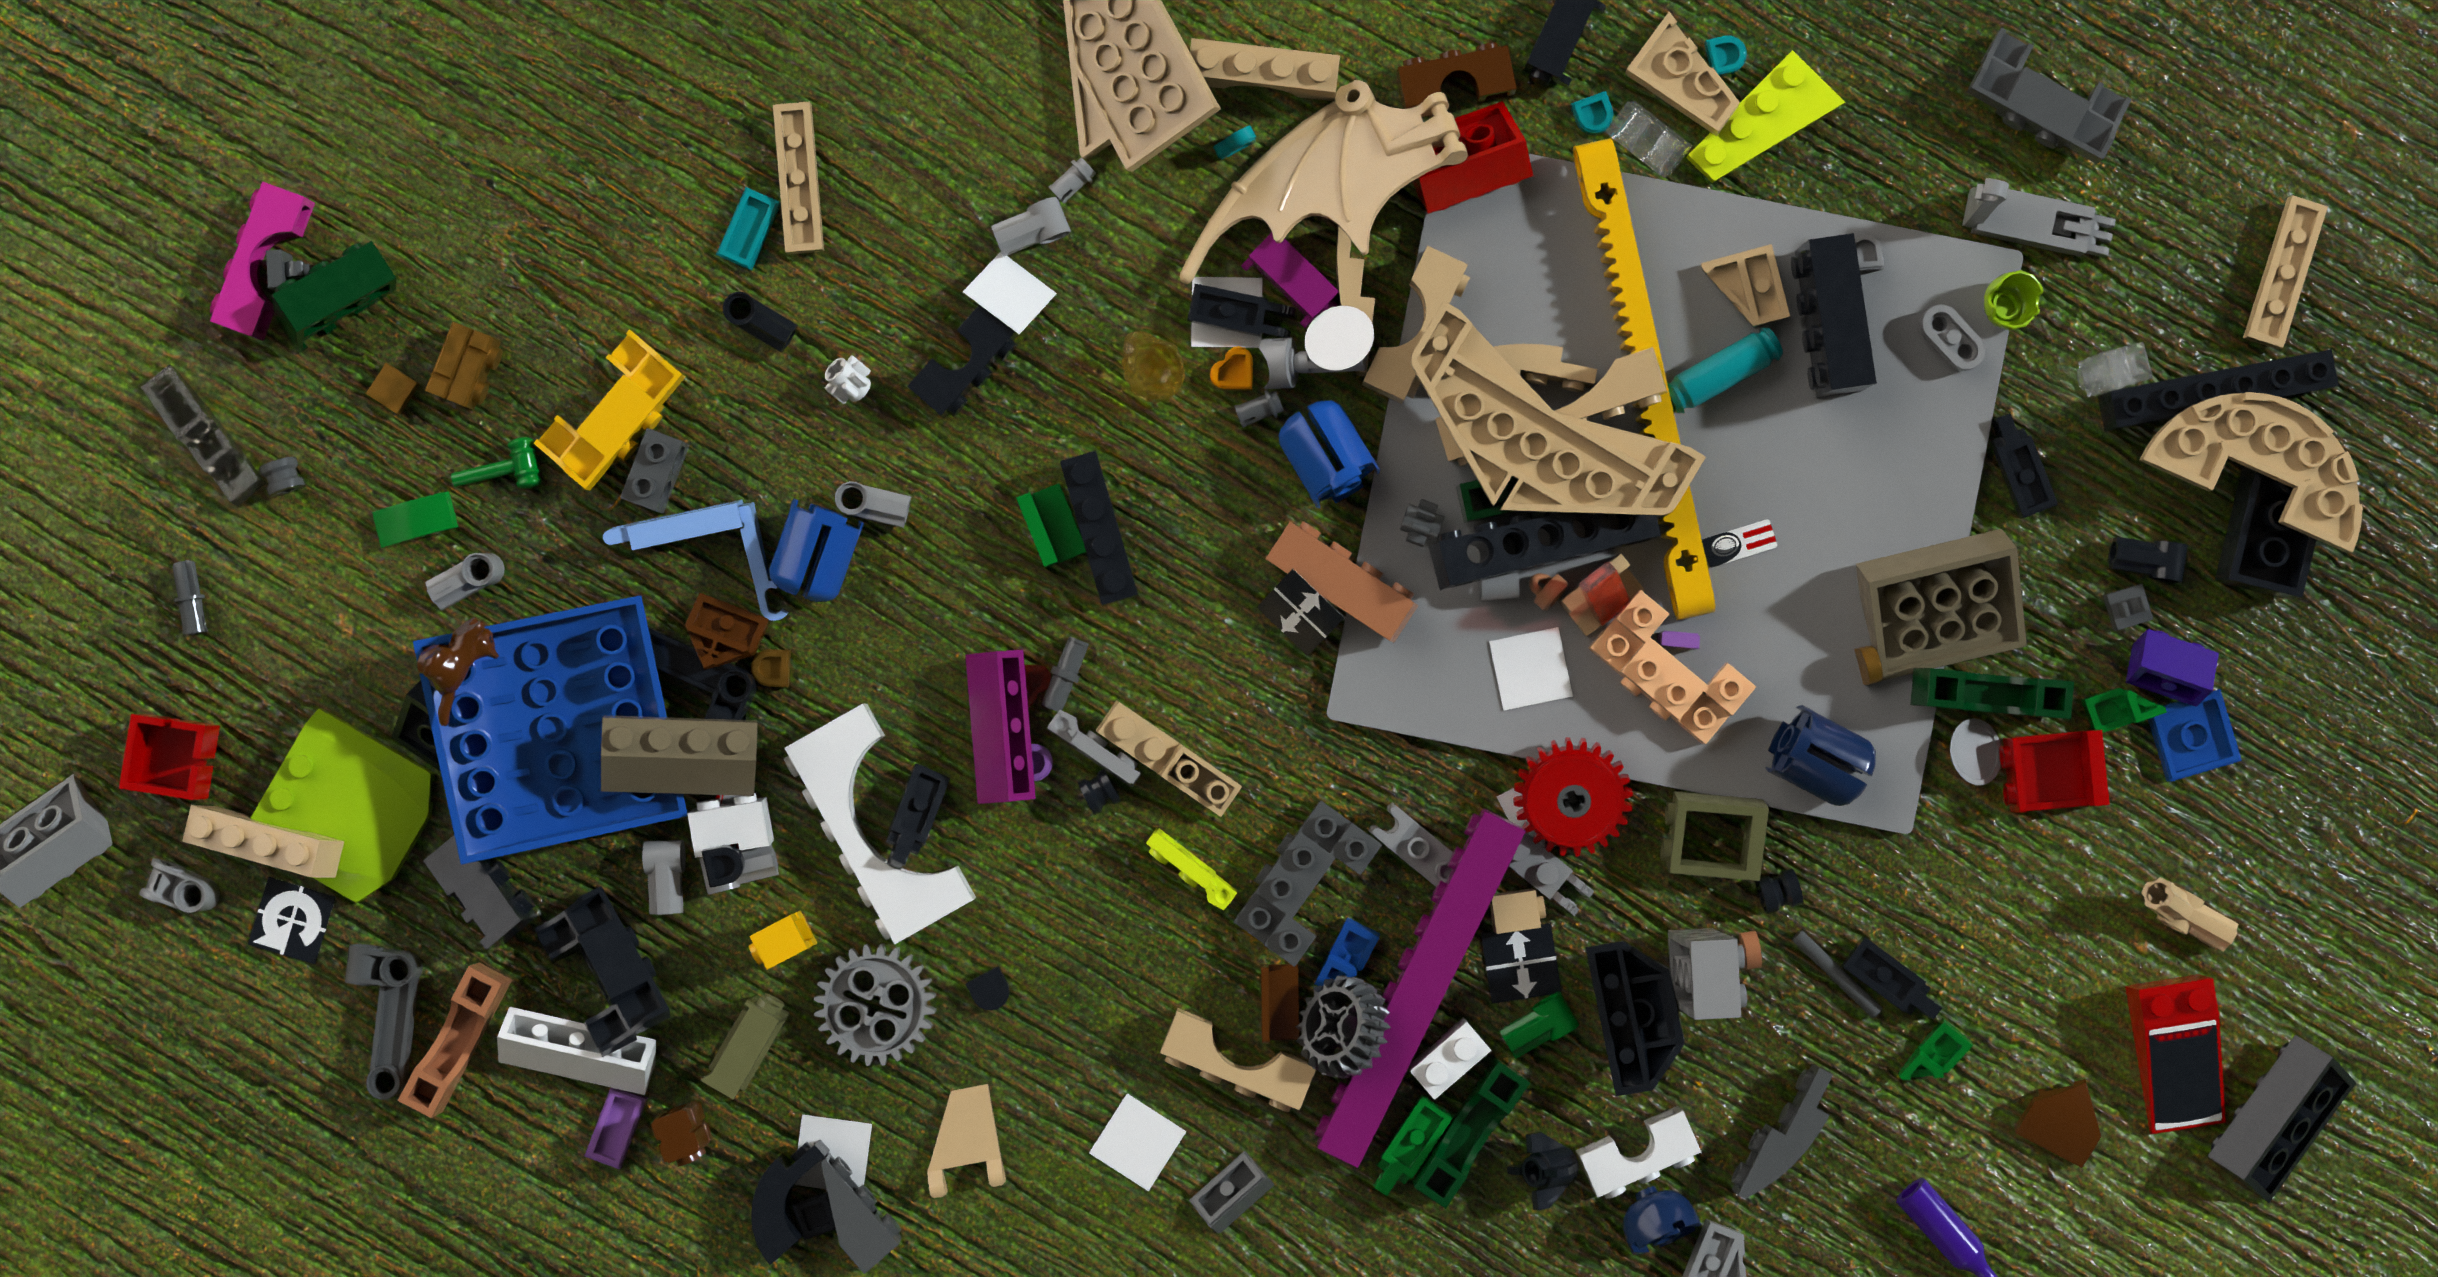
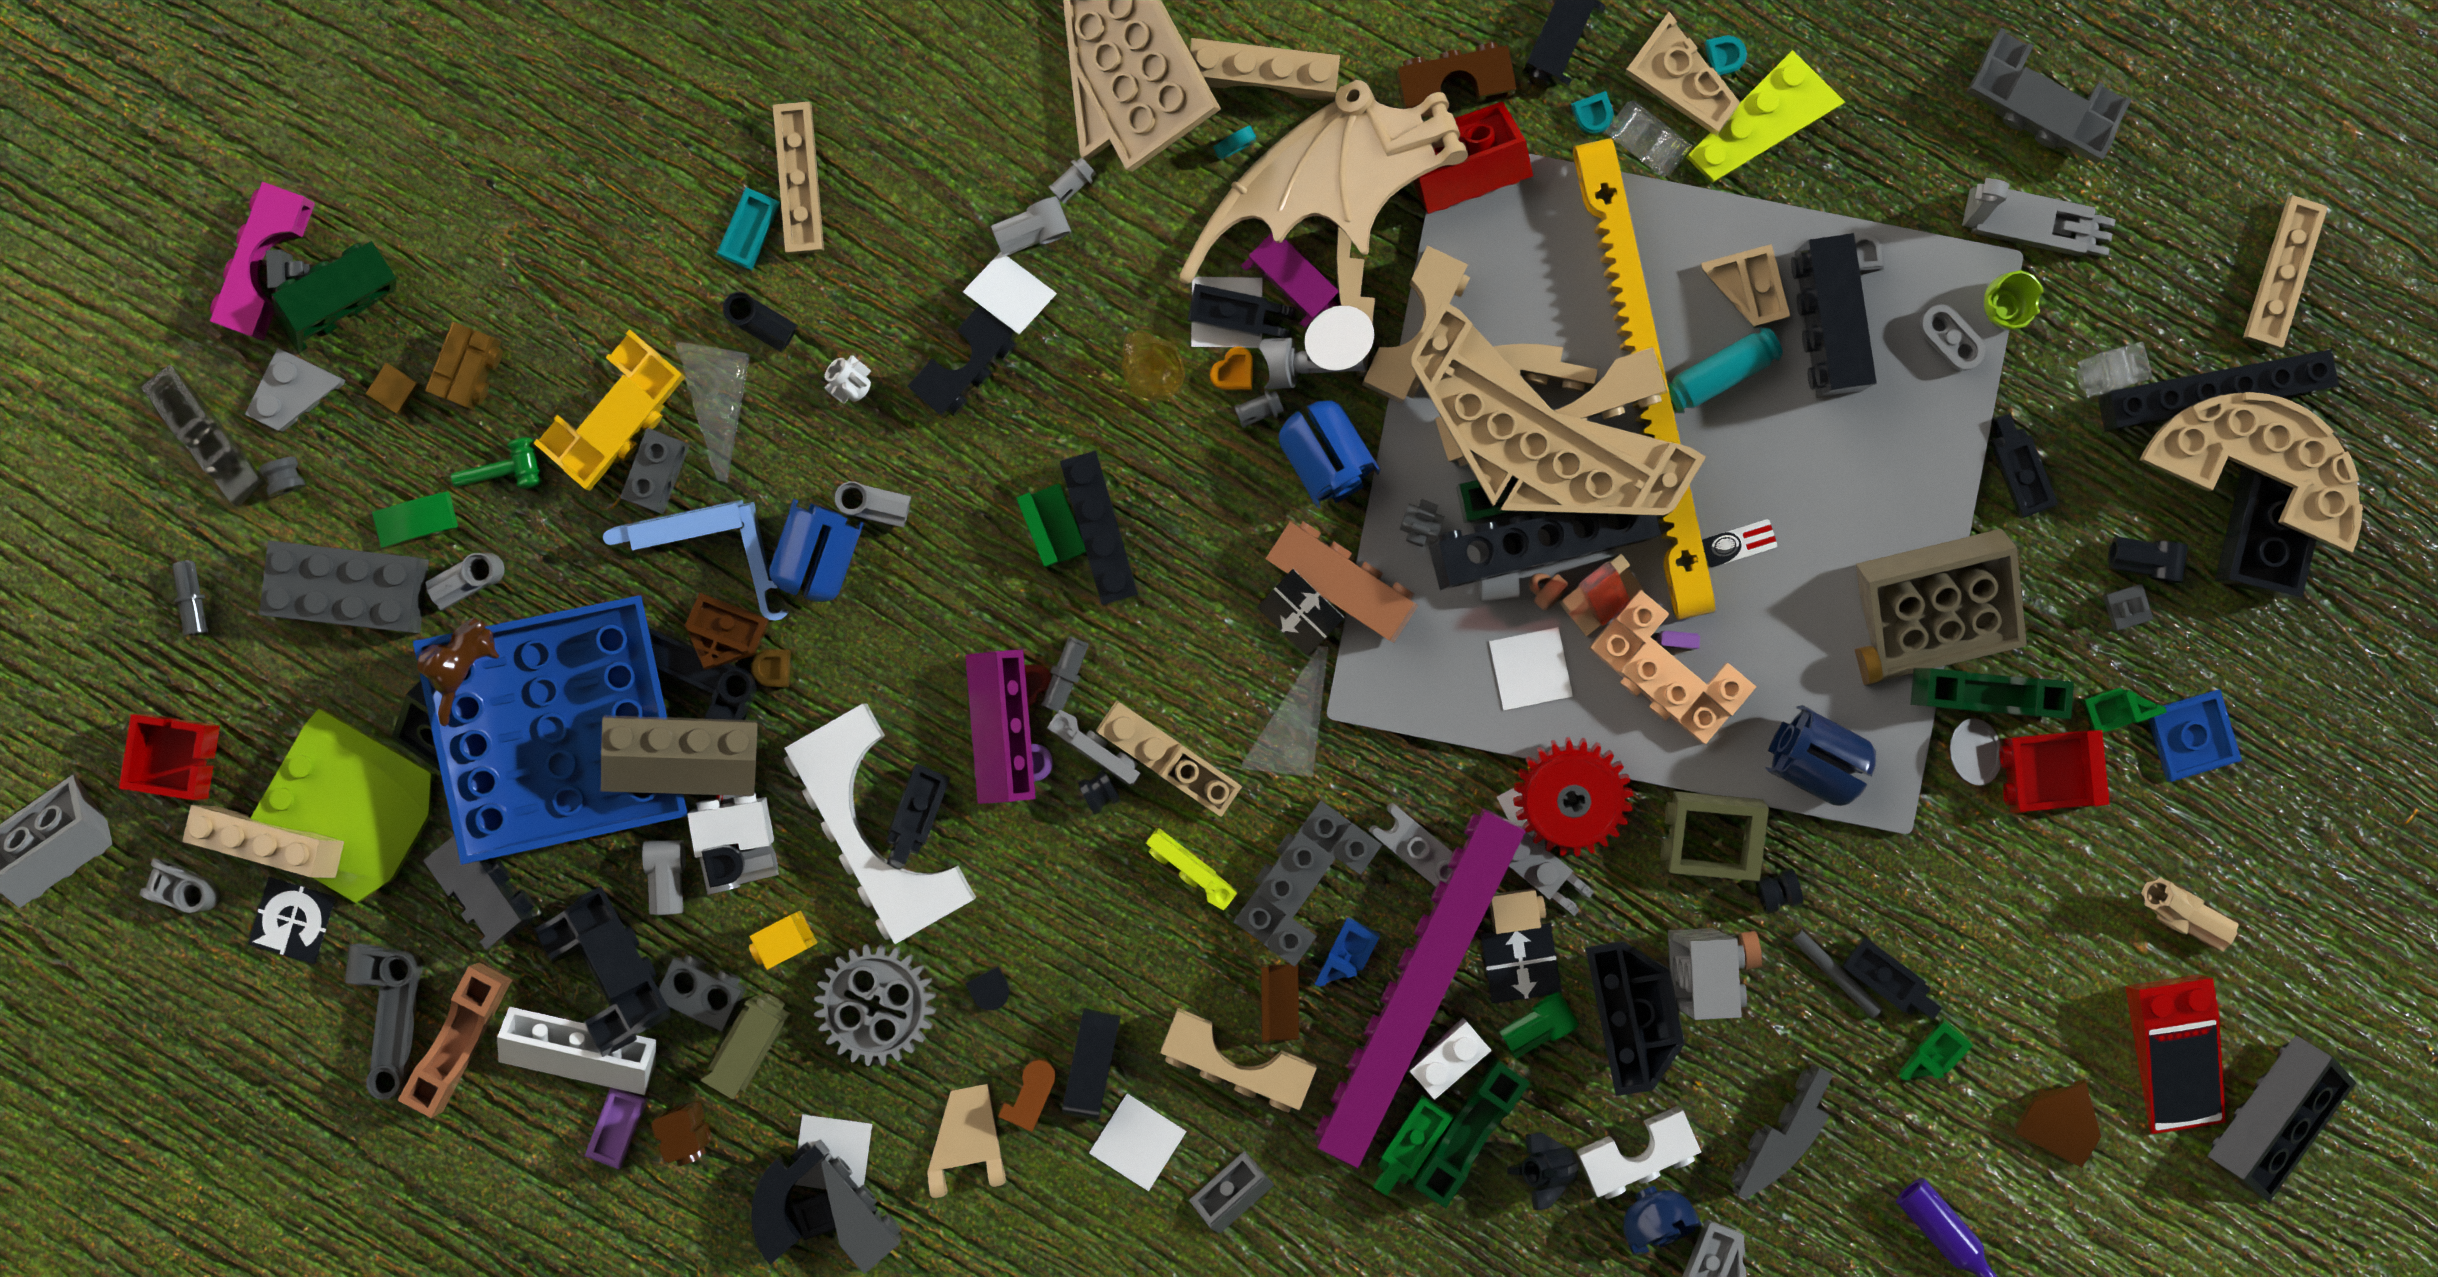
(289, 390): none -> light grey wing
(344, 586): none -> dark grey brick
(698, 1001): none -> dark grey brick
(717, 388): none -> clear wing
(1038, 1081): none -> dark orange leg
(1091, 1065): none -> black beam
(1292, 733): none -> clear wing
(1352, 1027): dark grey gear -> none
(2172, 667): dark purple brick -> none

